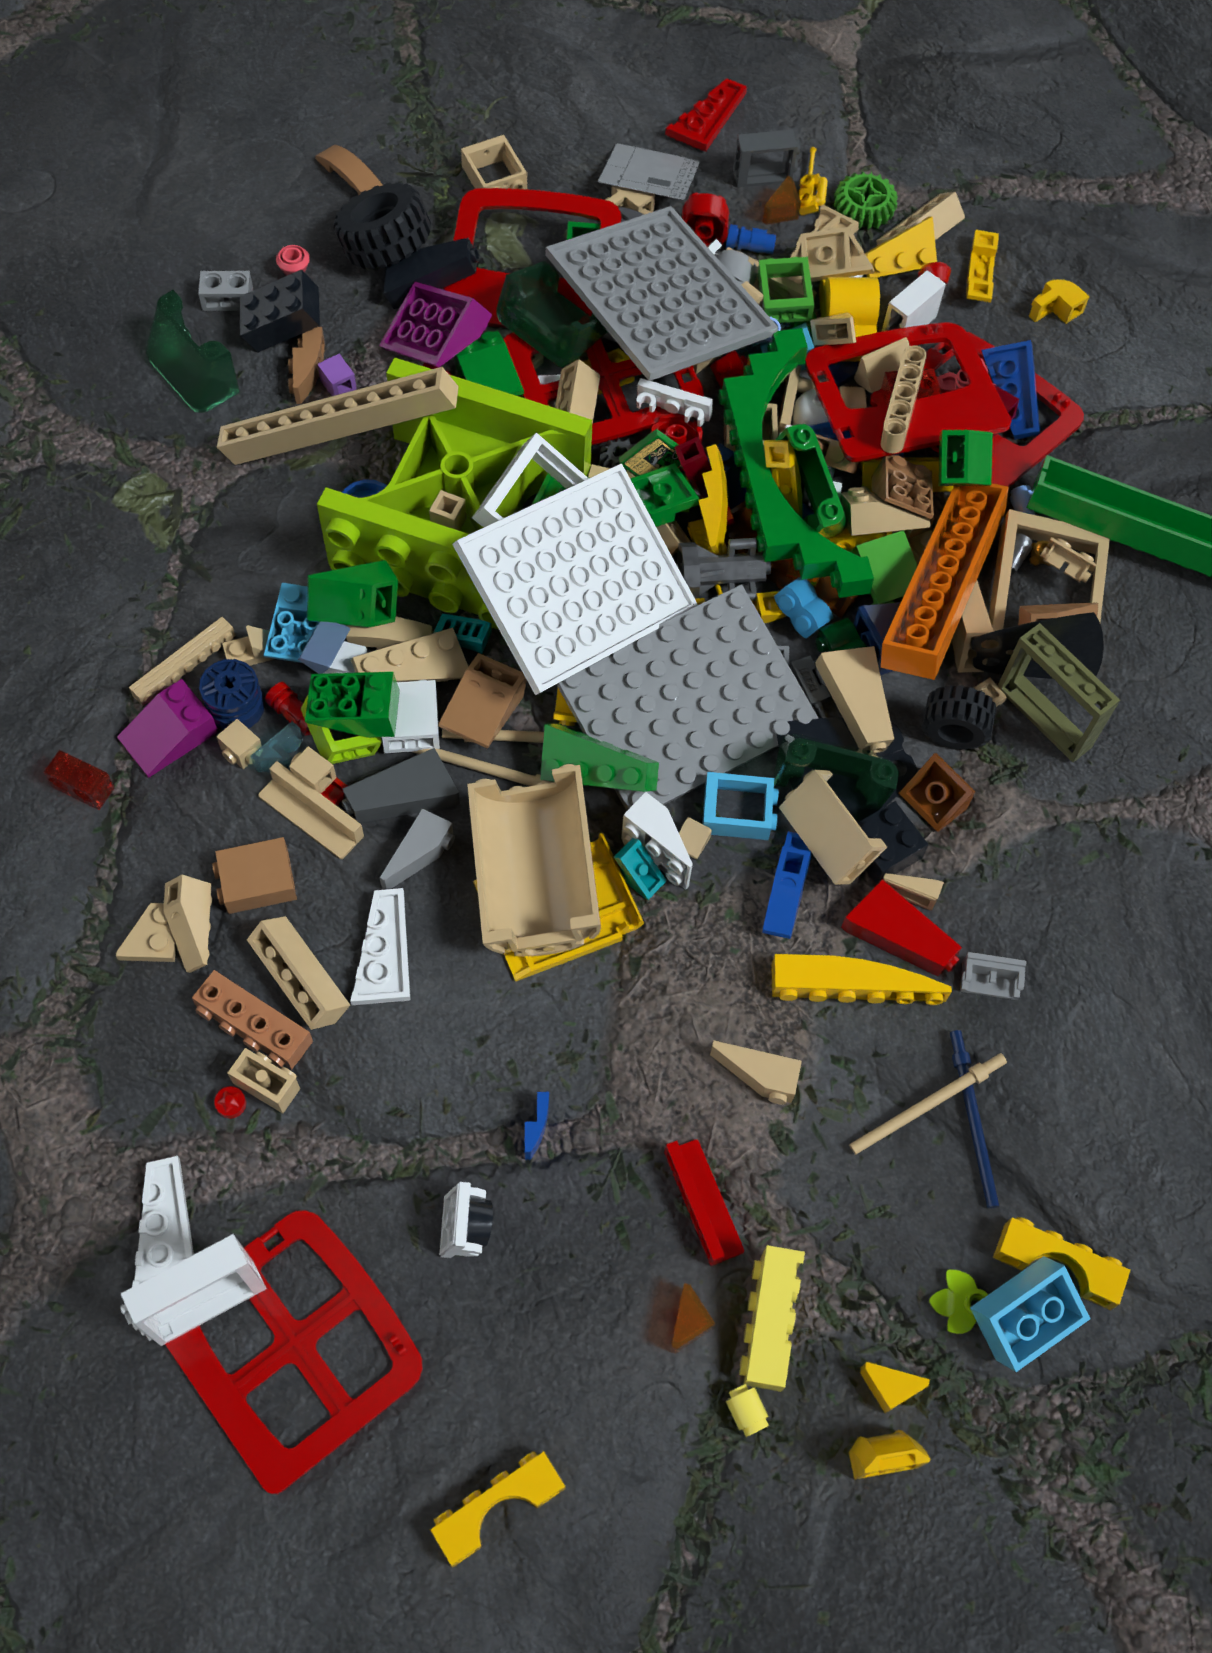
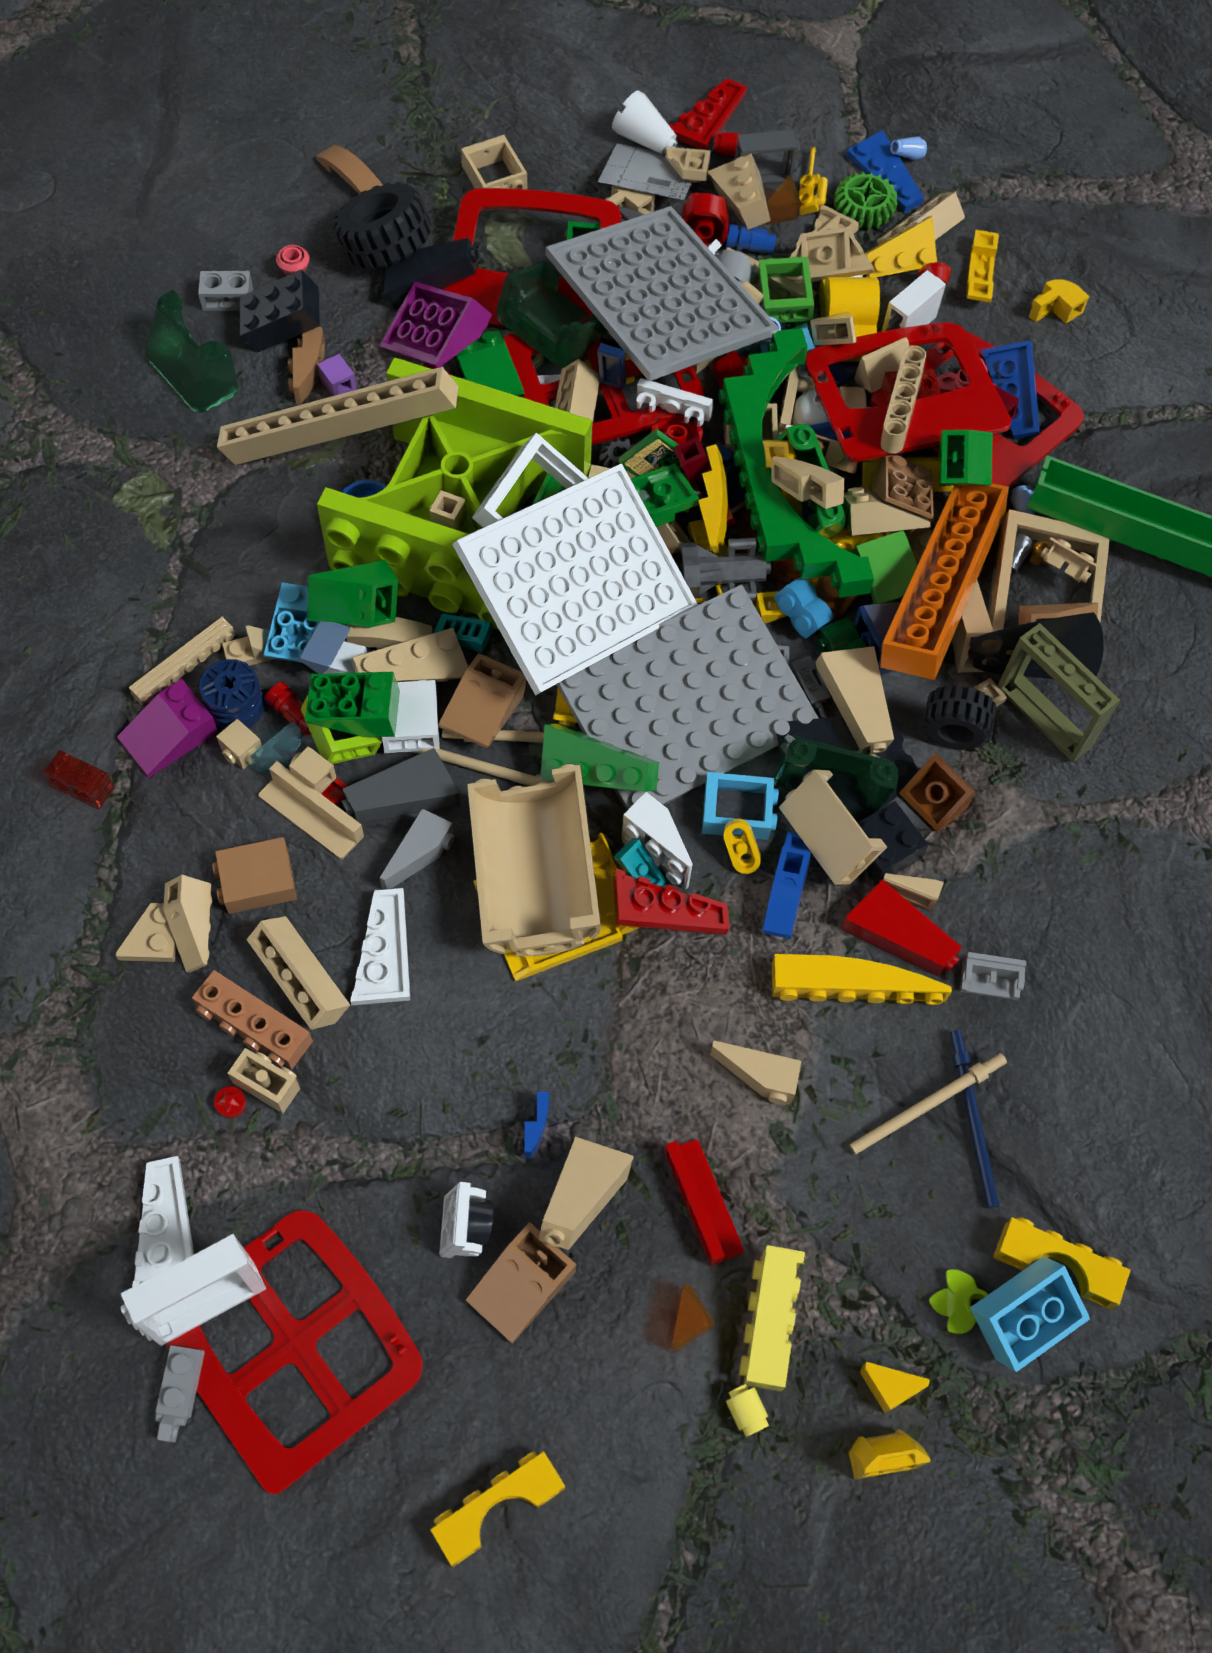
(178, 1390): none -> light grey hinge
(521, 1283): none -> medium nougat slope
(584, 1188): none -> tan slope
(612, 366): none -> dark blue tile
(644, 124): none -> white cone
(659, 907): none -> red wing
(689, 163): none -> tan wing
(694, 837): tan slope -> none
(726, 143): none -> red brick
(742, 189): none -> tan wedge
(742, 844): none -> yellow plate
(808, 481): none -> tan slope
(876, 157): none -> blue wing
(910, 148): none -> light blue cone

